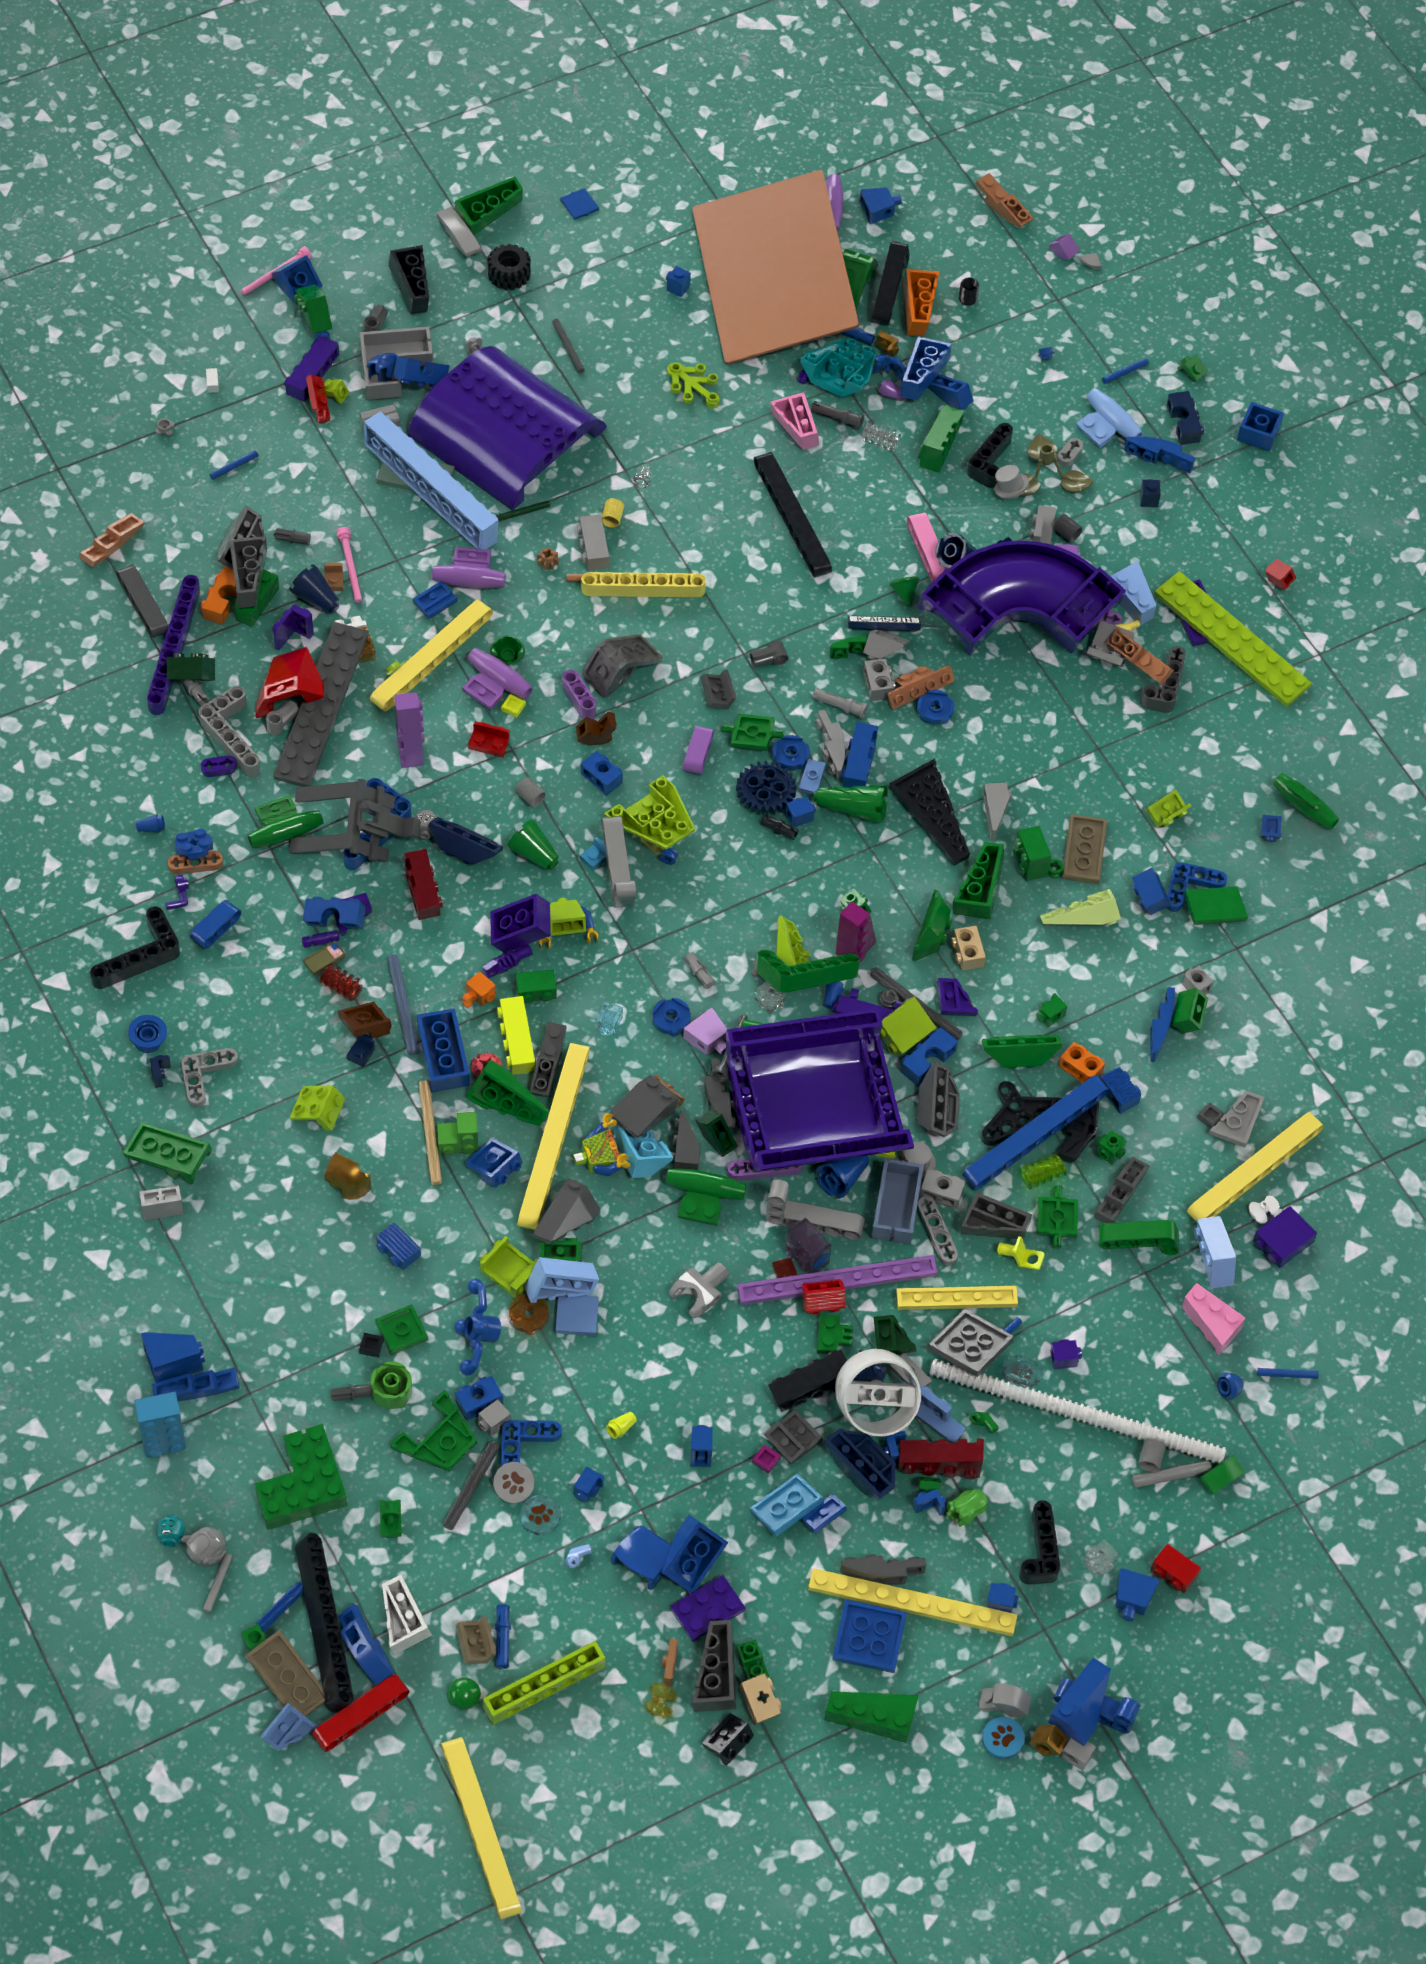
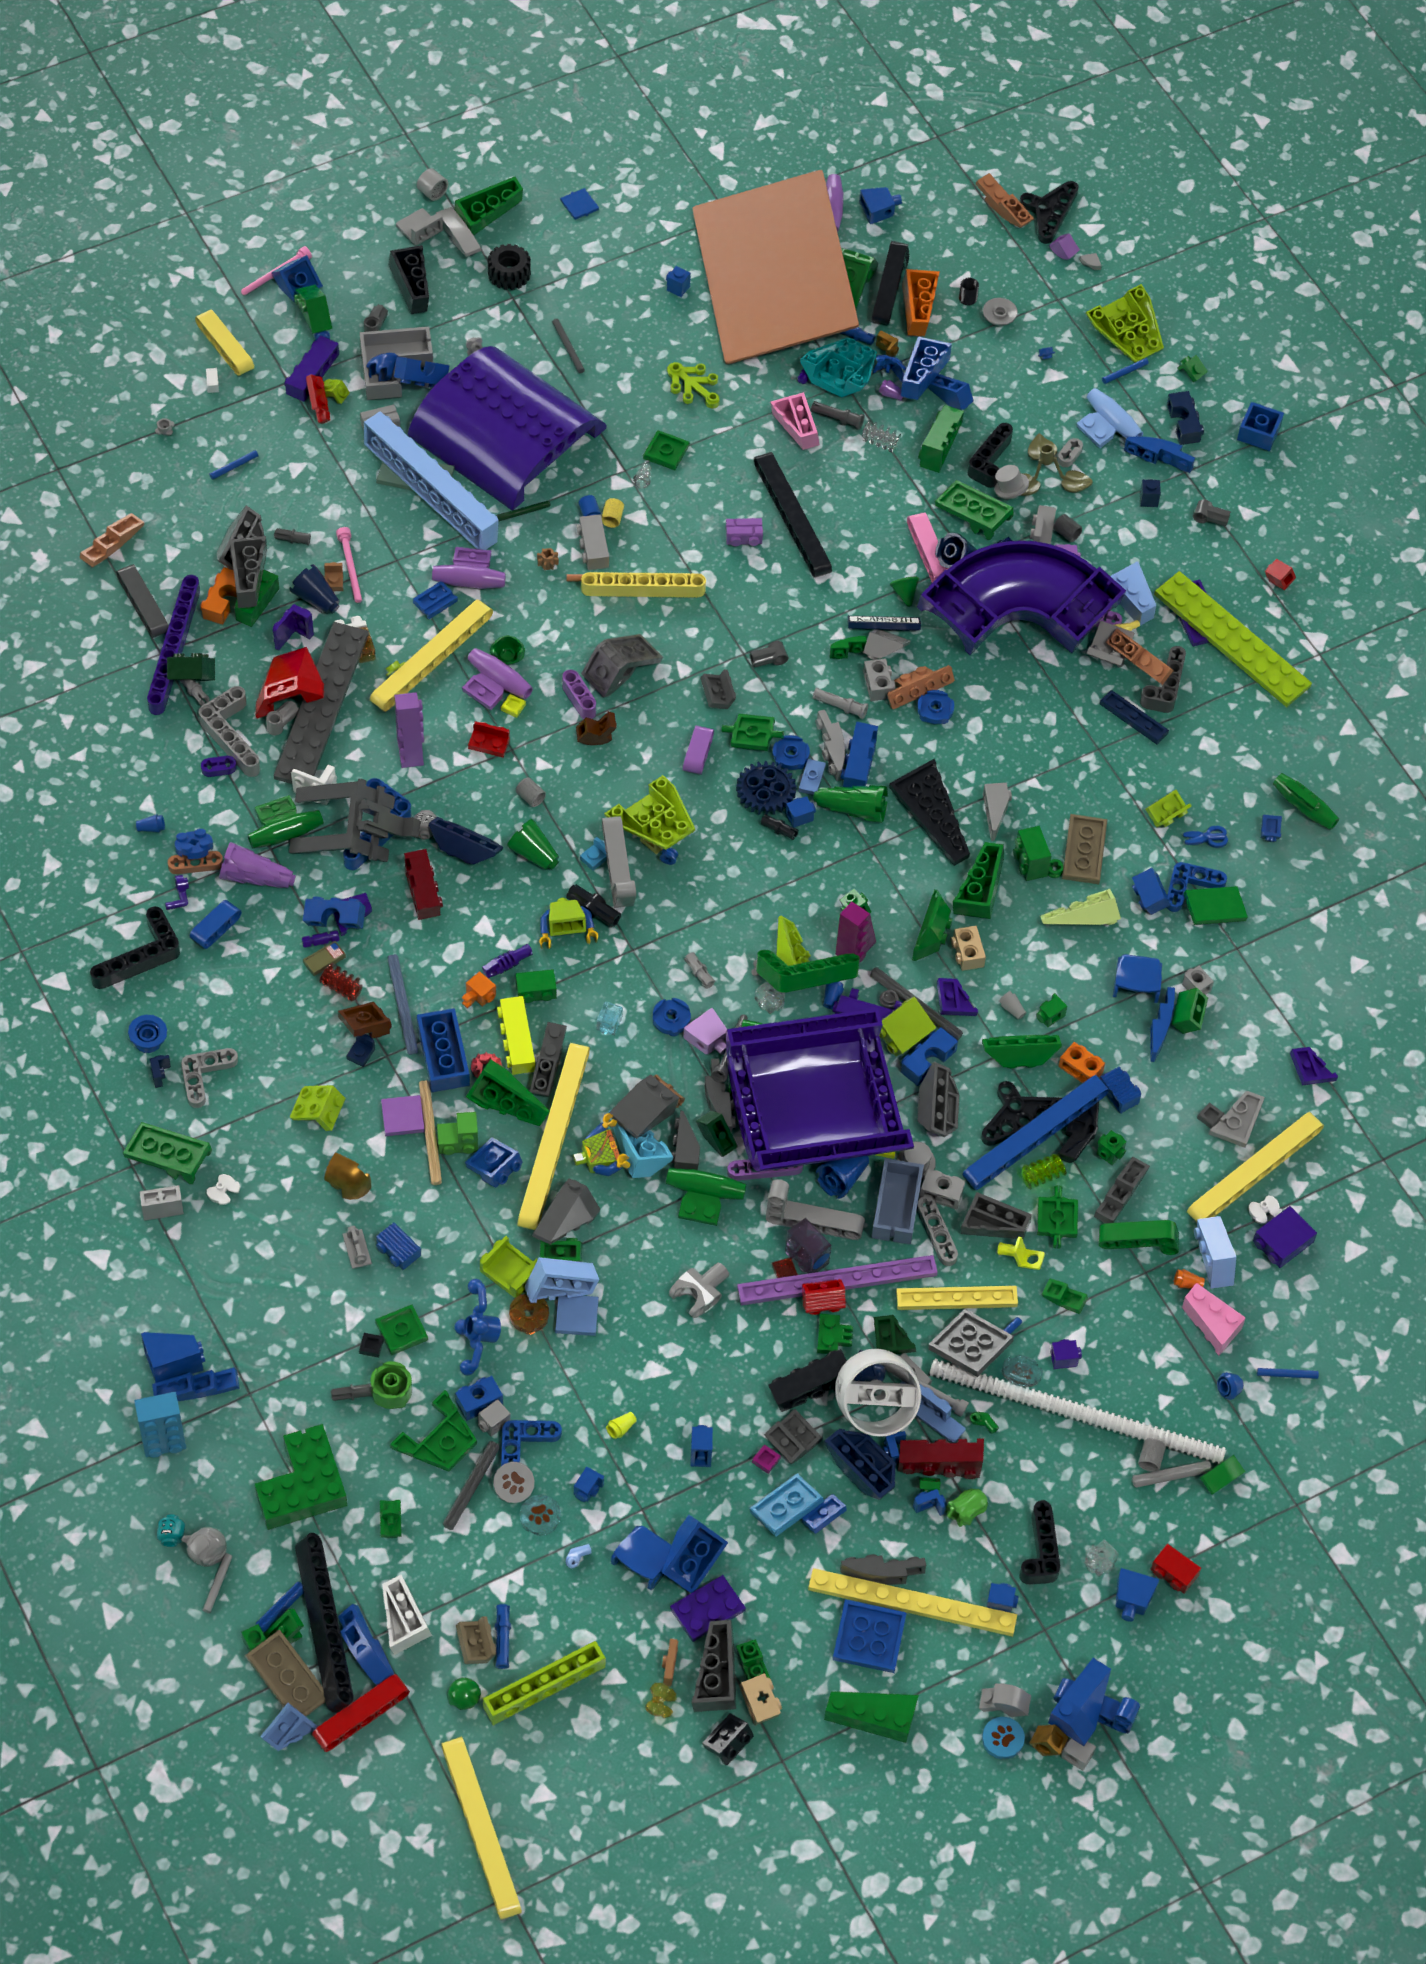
(218, 1193): none -> white piece
(224, 342): none -> light yellow beam
(247, 867): none -> medium lavender cone
(289, 1625): none -> green slope
(301, 779): none -> white bracket
(356, 1247): none -> light grey hinge
(402, 1115): none -> medium lavender tile
(420, 226): none -> light grey bracket
(432, 184): none -> light grey piece
(520, 923): dark purple brick -> none
(589, 506): none -> blue brick
(595, 904): none -> black piece
(605, 782): blue brick -> none
(666, 450): none -> green tile
(744, 531): none -> medium lavender brick
(958, 1406): none -> light grey piece
(975, 507): none -> green hinge
(1000, 311): none -> light grey dish
(1012, 1005): none -> light grey cone
(1053, 203): none -> black beam
(1063, 1296): none -> green slope
(1129, 324): none -> lime wedge
(1134, 717): none -> dark blue tile
(1138, 975): none -> blue piece
(1186, 1279): none -> orange cone
(1200, 837): none -> blue piece
(1207, 512): none -> dark grey piece
(1310, 1067): none -> dark purple wing

